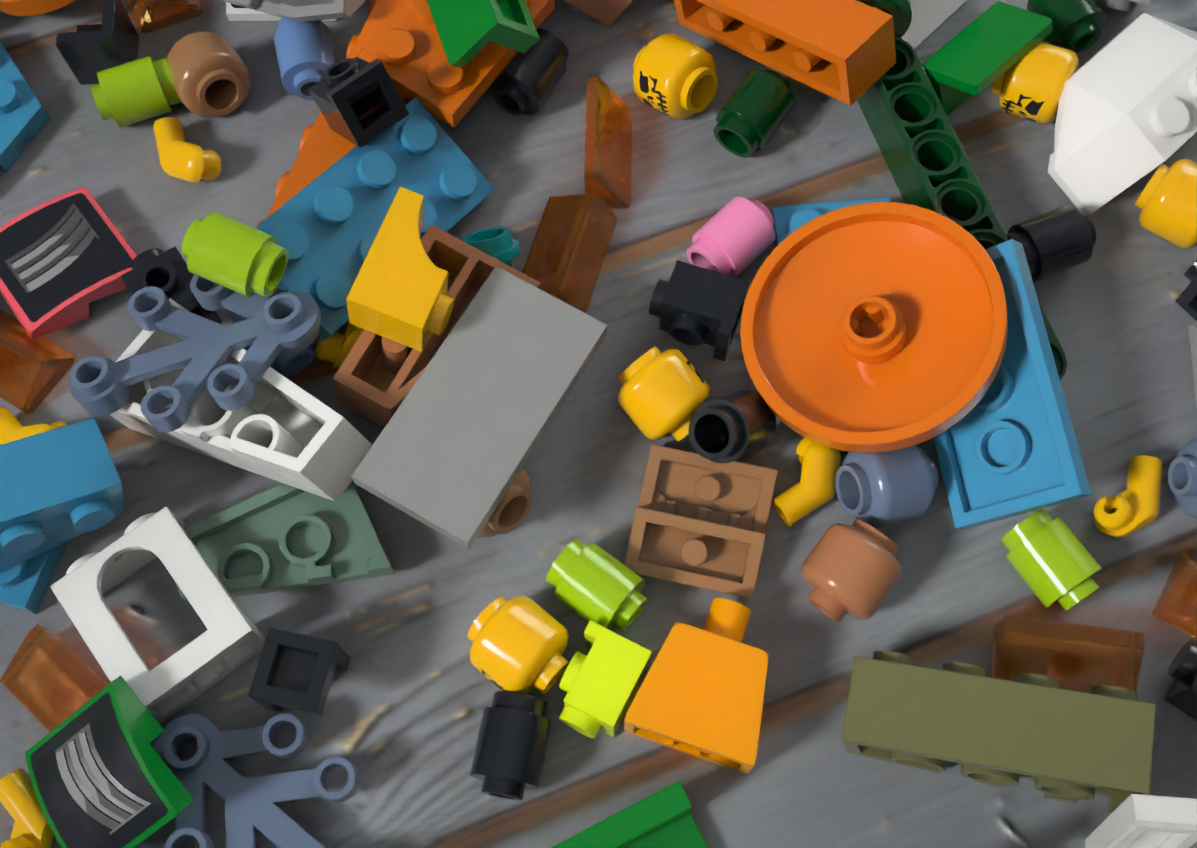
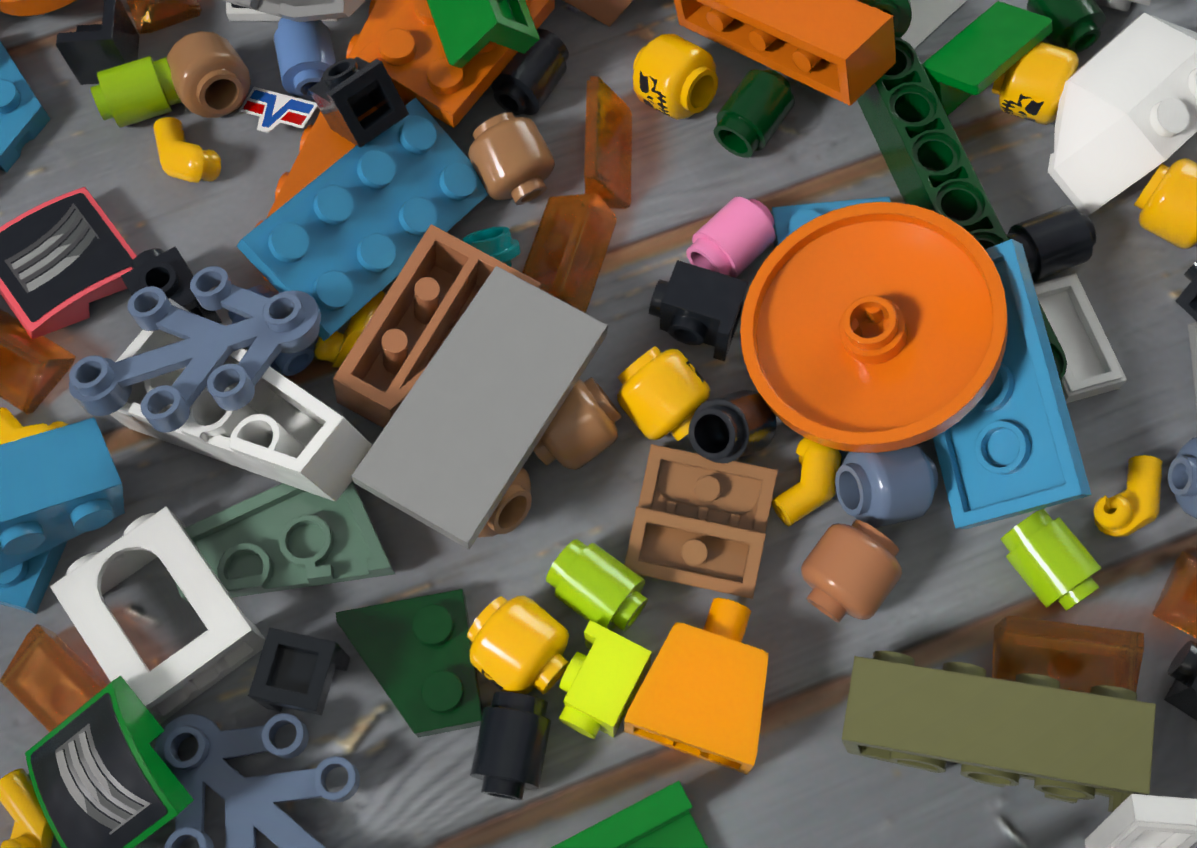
(234, 255): lime brick -> none
(277, 108): none -> sticker
(398, 285): yellow arch -> none
(420, 659): none -> dark green wing
(511, 158): none -> medium nougat head
(580, 428): none -> medium nougat head
(1089, 356): none -> white tile

